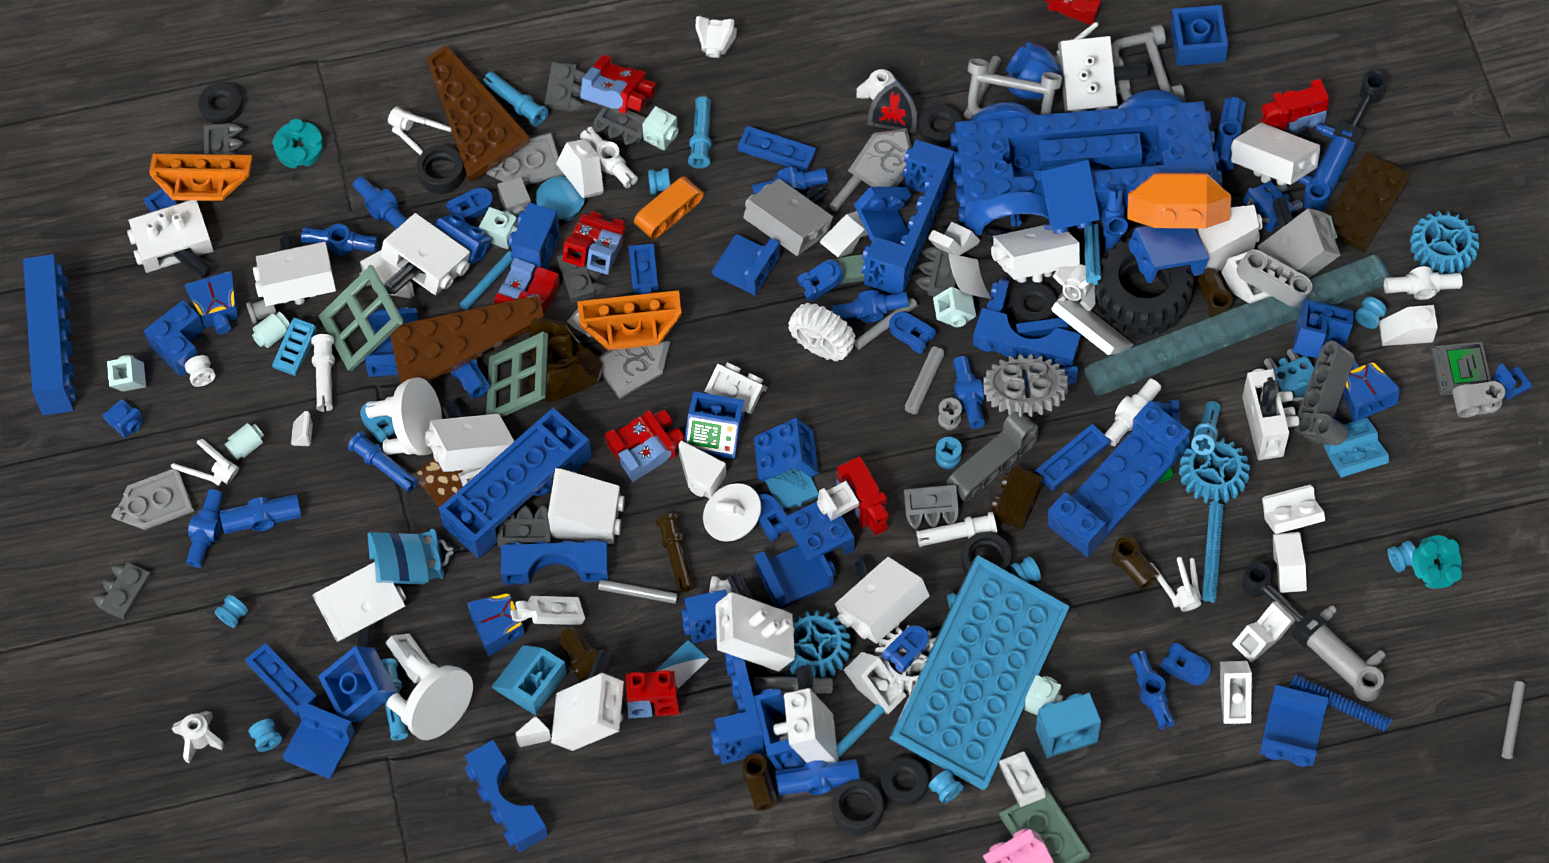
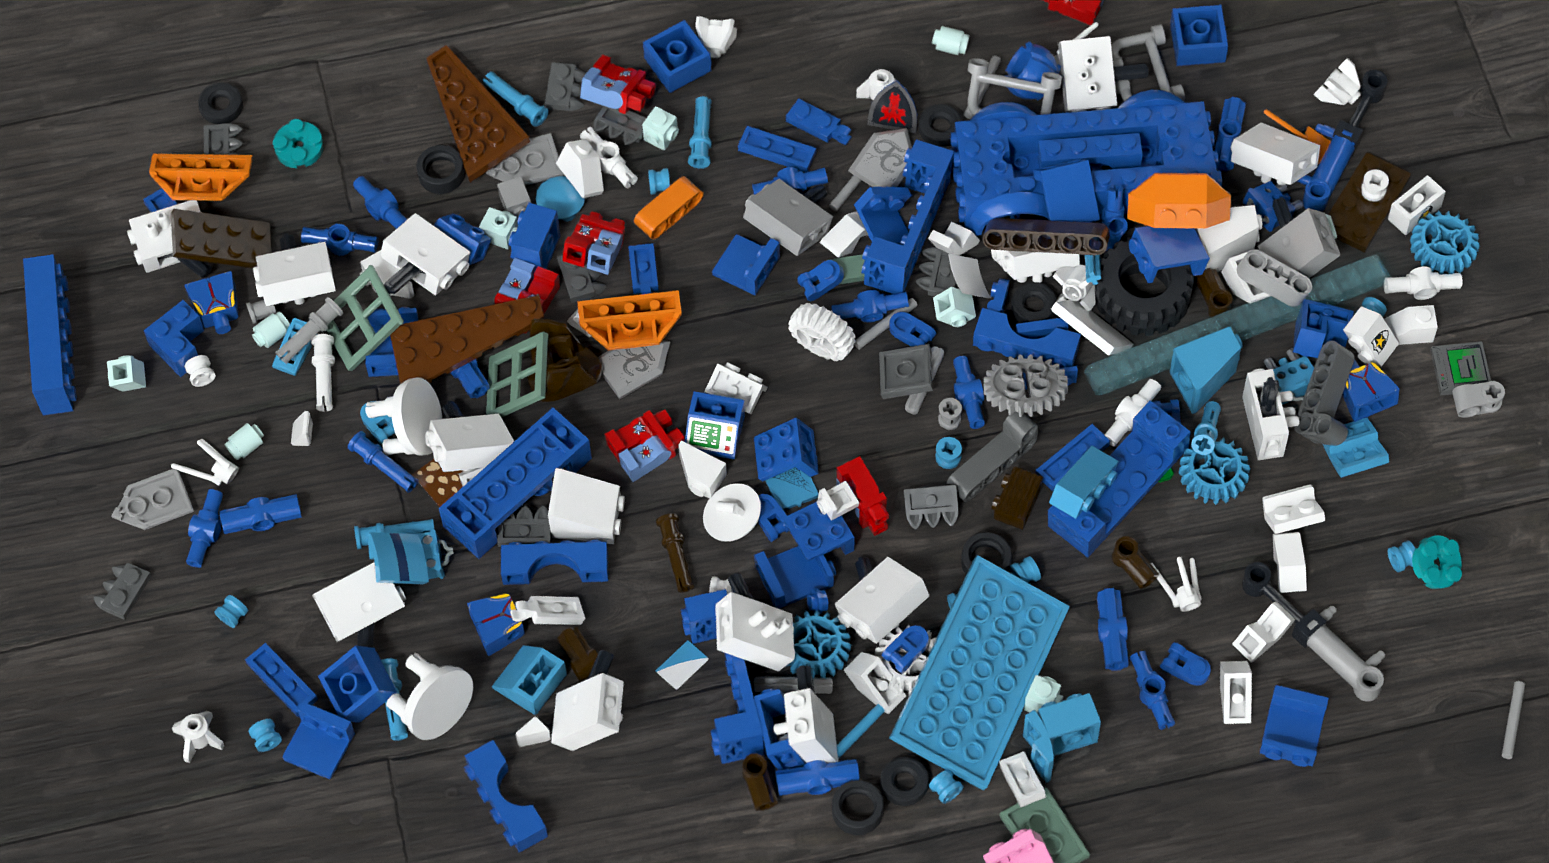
(124, 418): blue bracket -> none
(219, 238): none -> dark brown plate
(317, 322): none -> light grey pin
(402, 648): white plate -> none
(404, 120): white plant -> none
(418, 527): none -> dark azure pin
(477, 200): blue plate -> none
(483, 285): dark azure bar -> none
(638, 591): light grey bar -> none
(652, 688): red hips -> none
(677, 56): none -> blue brick
(817, 122): none -> blue plate
(817, 600): none -> blue plate
(905, 371): none -> dark grey tile
(950, 40): none -> light aqua brick
(968, 528): white pin -> none
(1039, 740): none -> dark azure slope
(1056, 230): none -> beam
(1084, 482): none -> dark azure brick
(1112, 629): none -> blue piece
(1205, 366): none -> dark azure slope
(1212, 552): dark azure axle -> none
(1296, 108): red hips -> none
(1310, 135): none -> orange piece
(1341, 86): none -> white brick
(1342, 706): blue piece -> none
(1370, 336): none -> white brick
(1373, 191): none -> white wheel
(1416, 204): none -> white brick
(1506, 378): blue bracket -> none

